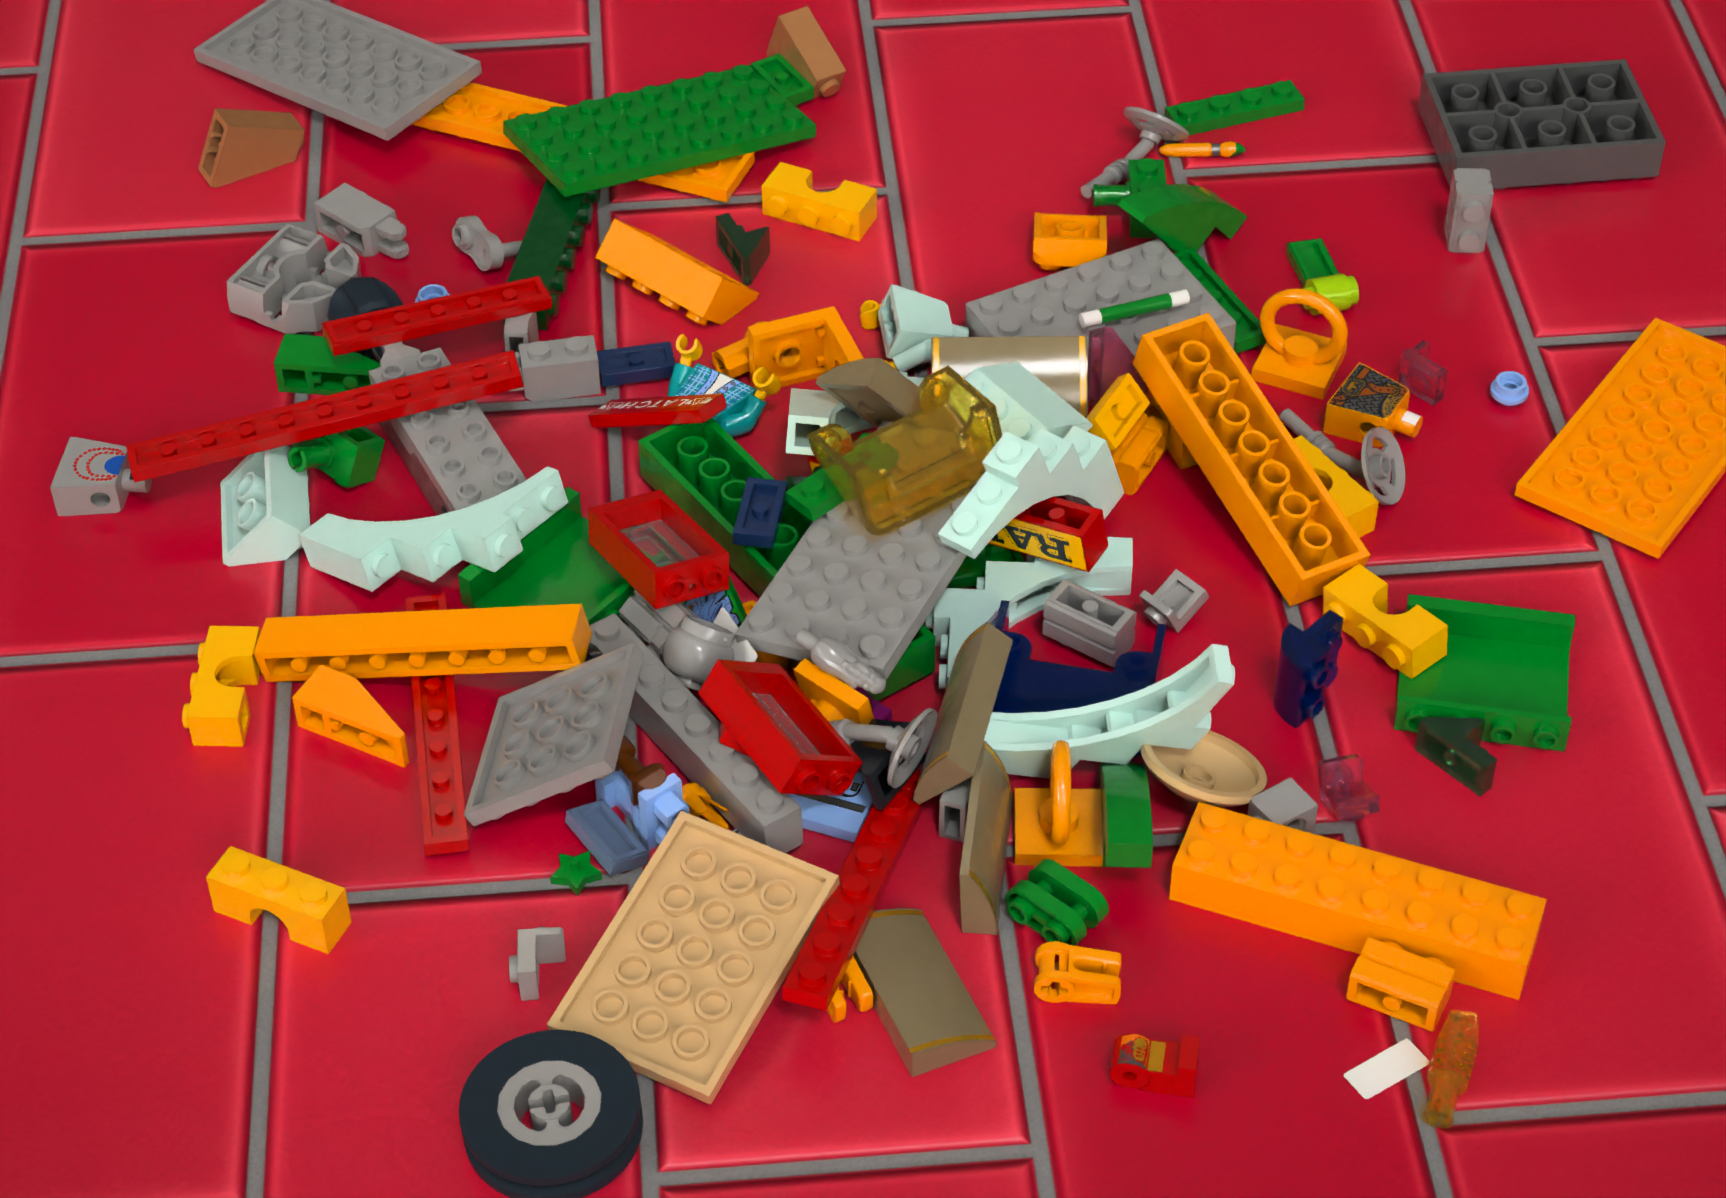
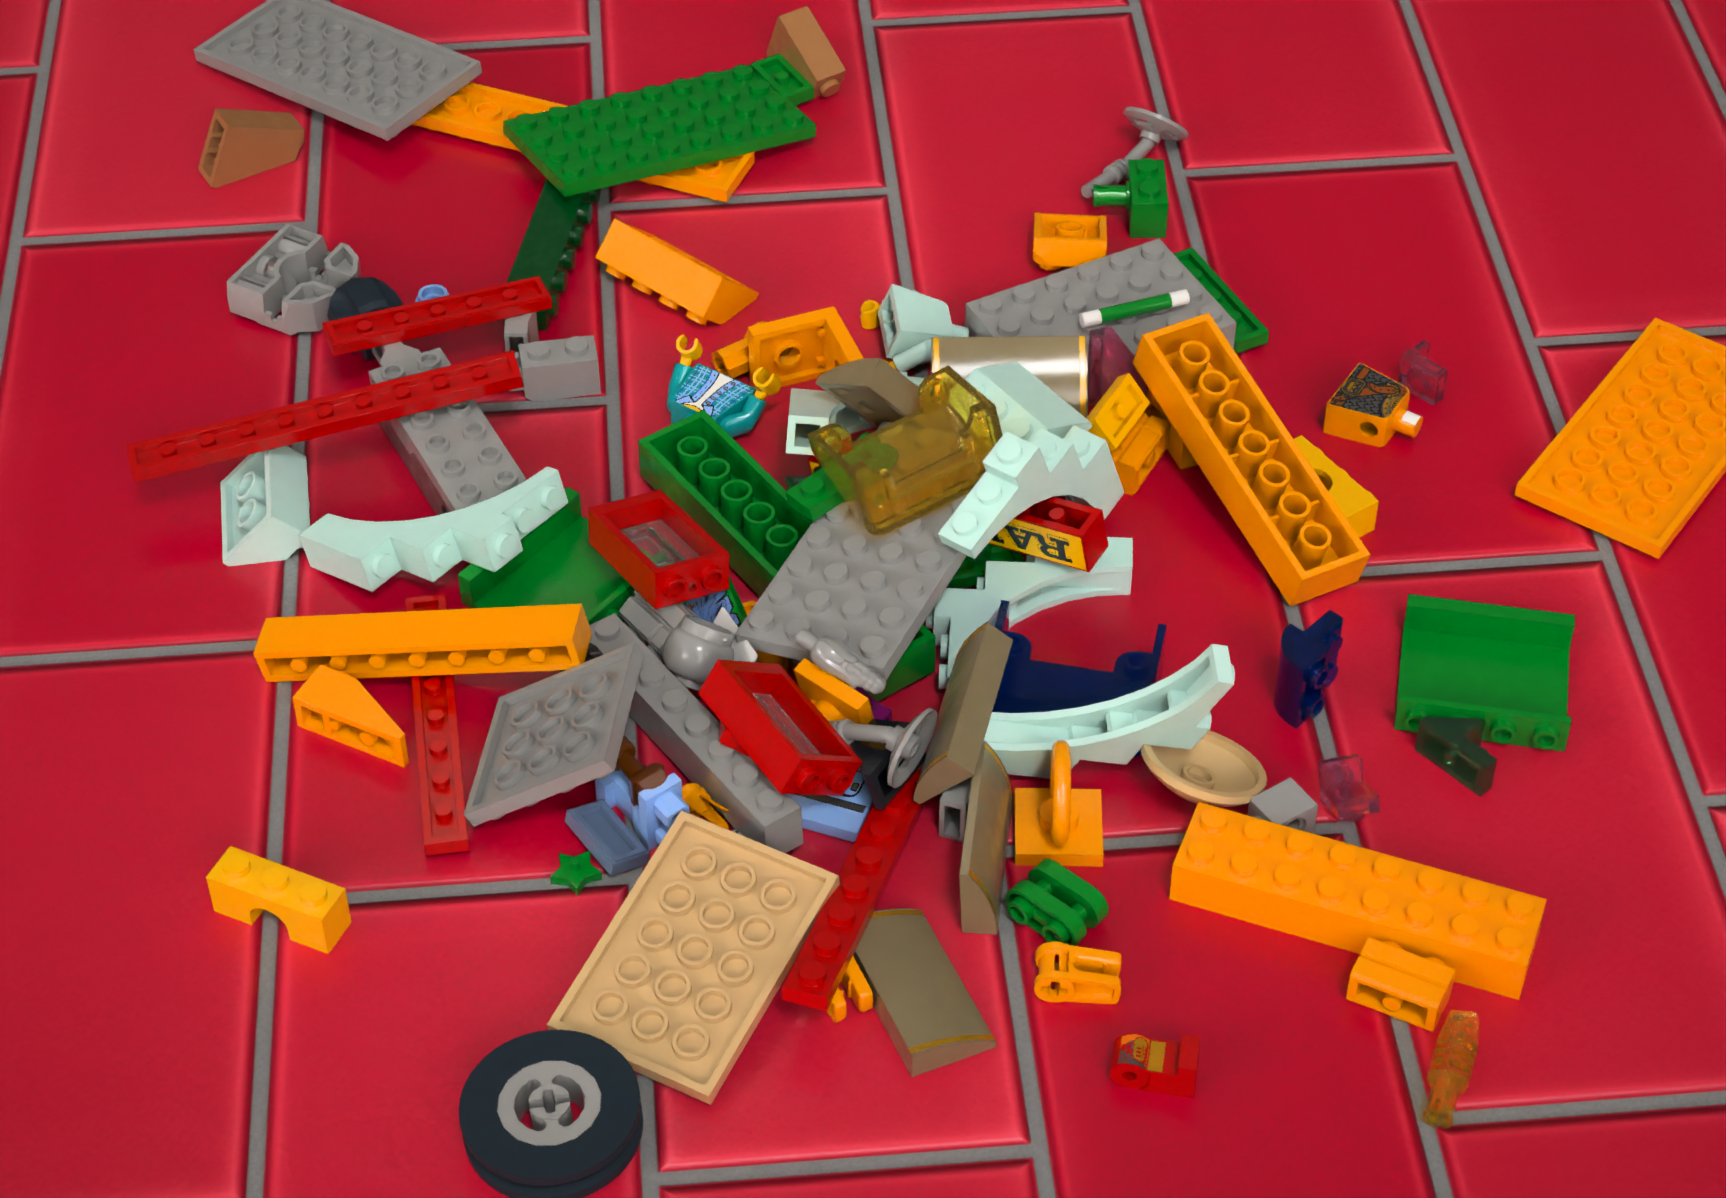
(93, 479): light grey torso -> none
(217, 707): yellow arch -> none
(309, 367): green slope -> none
(345, 456): green brick -> none
(361, 223): light grey hinge -> none
(481, 244): light grey piece -> none
(535, 948): light grey bracket -> none
(636, 363): dark blue plate -> none
(657, 411): red tile -> none
(742, 249): slope -> none
(760, 512): dark blue plate -> none
(842, 212): yellow arch -> none
(1089, 622): light grey brick -> none
(1126, 815): green slope -> none
(1174, 601): light grey bracket -> none
(1183, 214): green slope -> none
(1224, 149): light orange piece -> none
(1237, 107): green plate -> none
(1296, 357): light orange tile -> none
(1310, 259): green tile -> none
(1338, 288): lime brick -> none
(1374, 465): light grey dish -> none
(1386, 1068): white sticker -> none
(1403, 640): yellow arch -> none
(1468, 210): light grey brick -> none
(1509, 388): light blue plate -> none
(1542, 123): dark grey brick -> none

